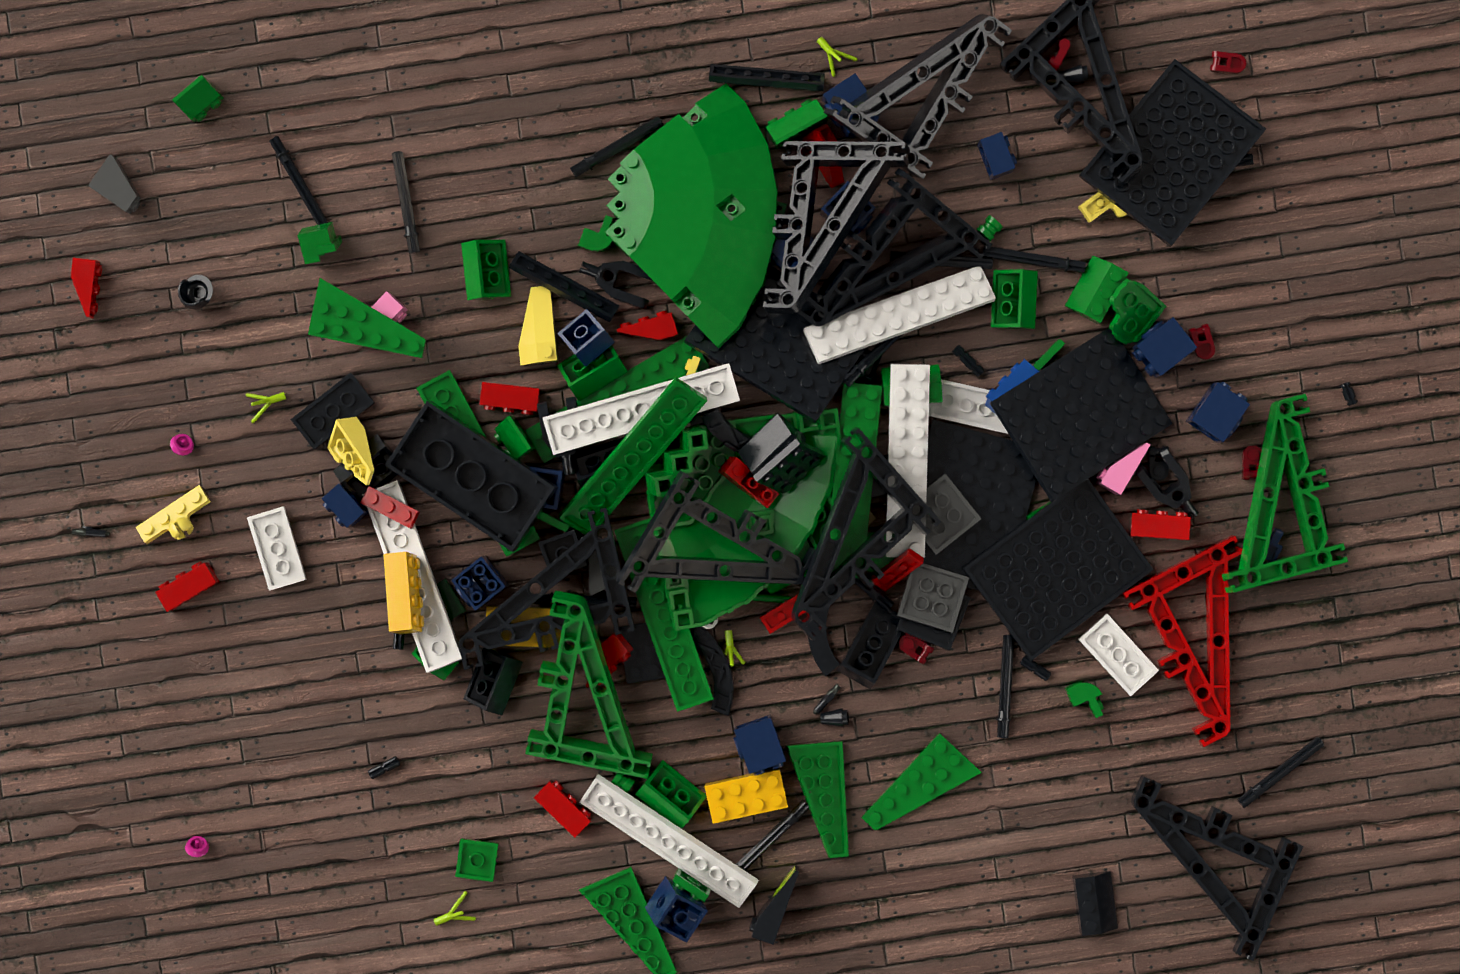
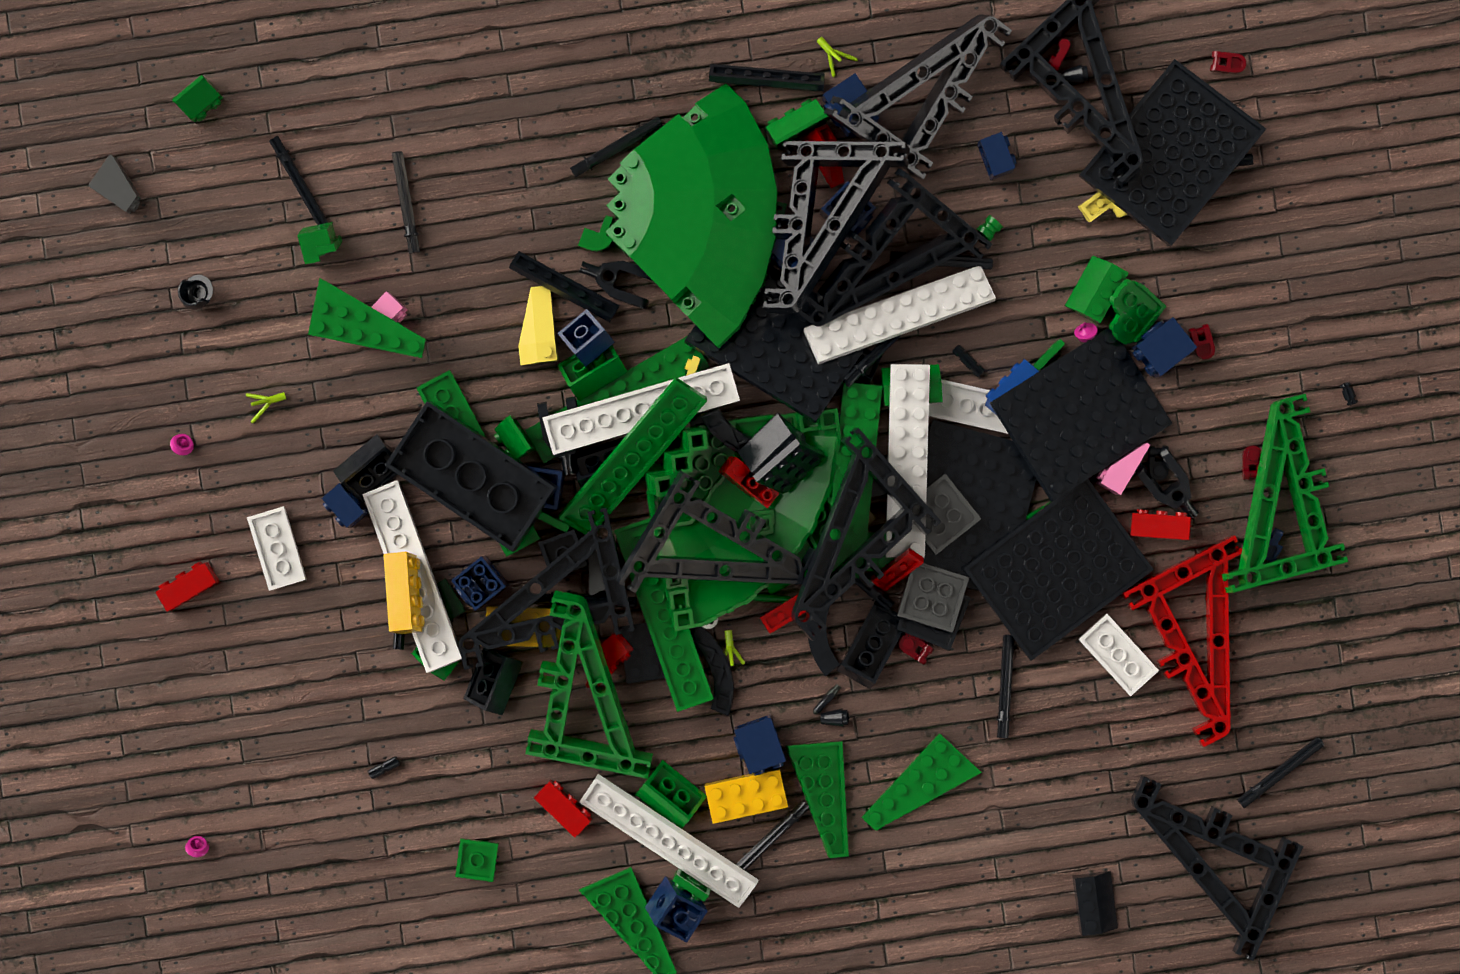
(85, 280): red slope -> none
(89, 531): piece -> none
(174, 517): light yellow plate -> none
(341, 401): black plate -> none
(350, 446): light yellow wedge -> none
(390, 507): plate -> none
(453, 916): lime plant -> none
(486, 269): green slope -> none
(509, 398): red brick -> none
(623, 782): green wheel -> none
(656, 328): red slope -> none
(770, 916): black slope -> none
(1015, 299): green slope -> none
(1035, 259): black axle -> none
(1038, 670): black piece -> none
(1082, 692): green brick -> none
(1085, 331): none -> dark pink hat
(1218, 412): dark blue brick -> none

